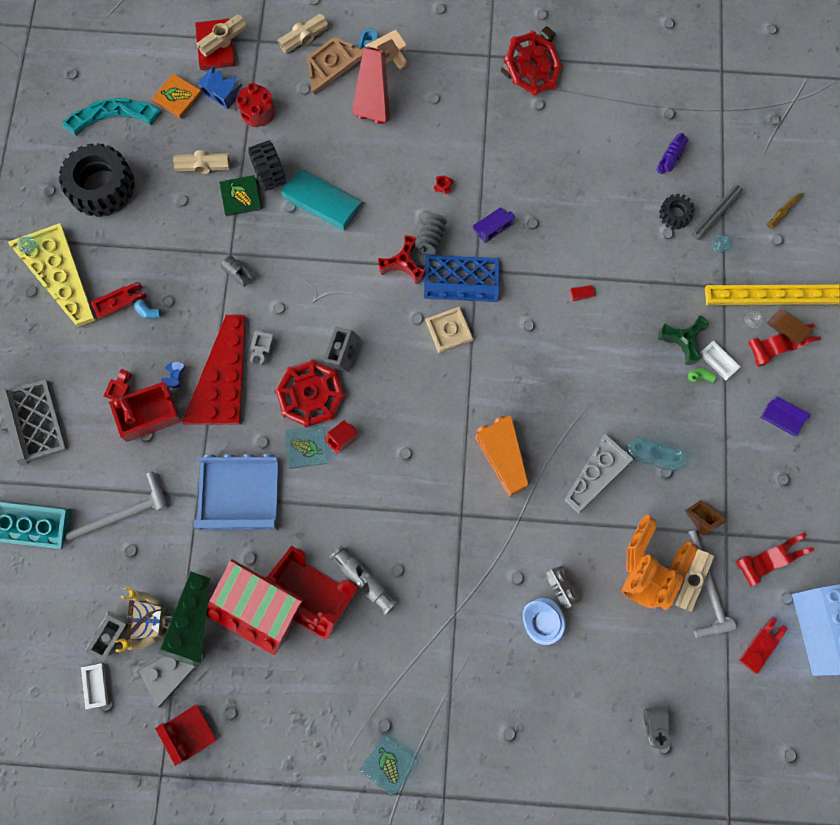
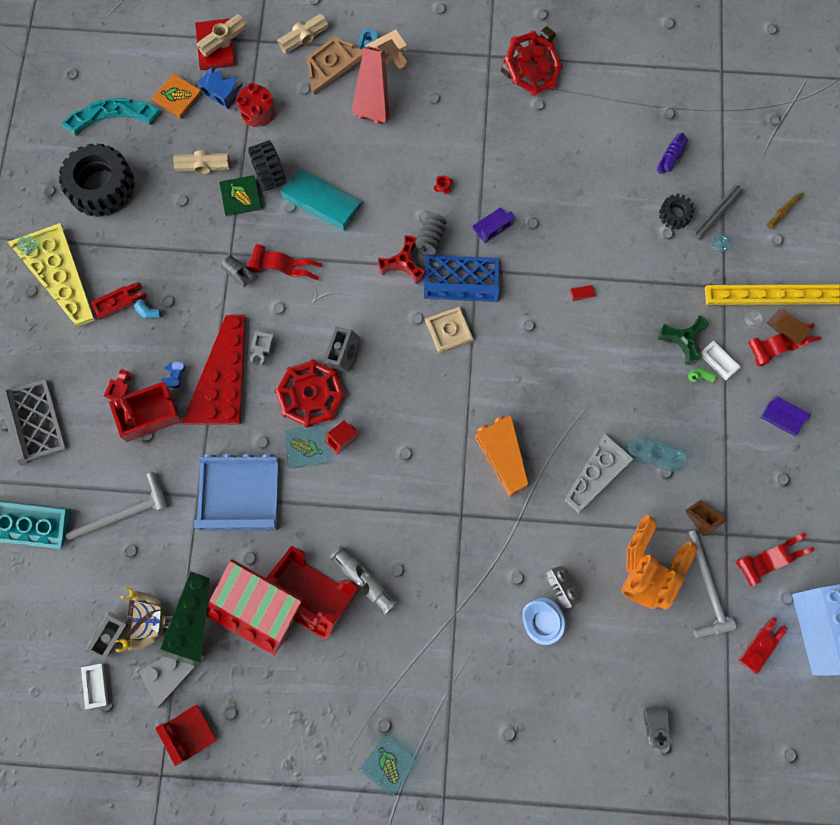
(280, 262): none -> red flag
(699, 567): tan piece -> none

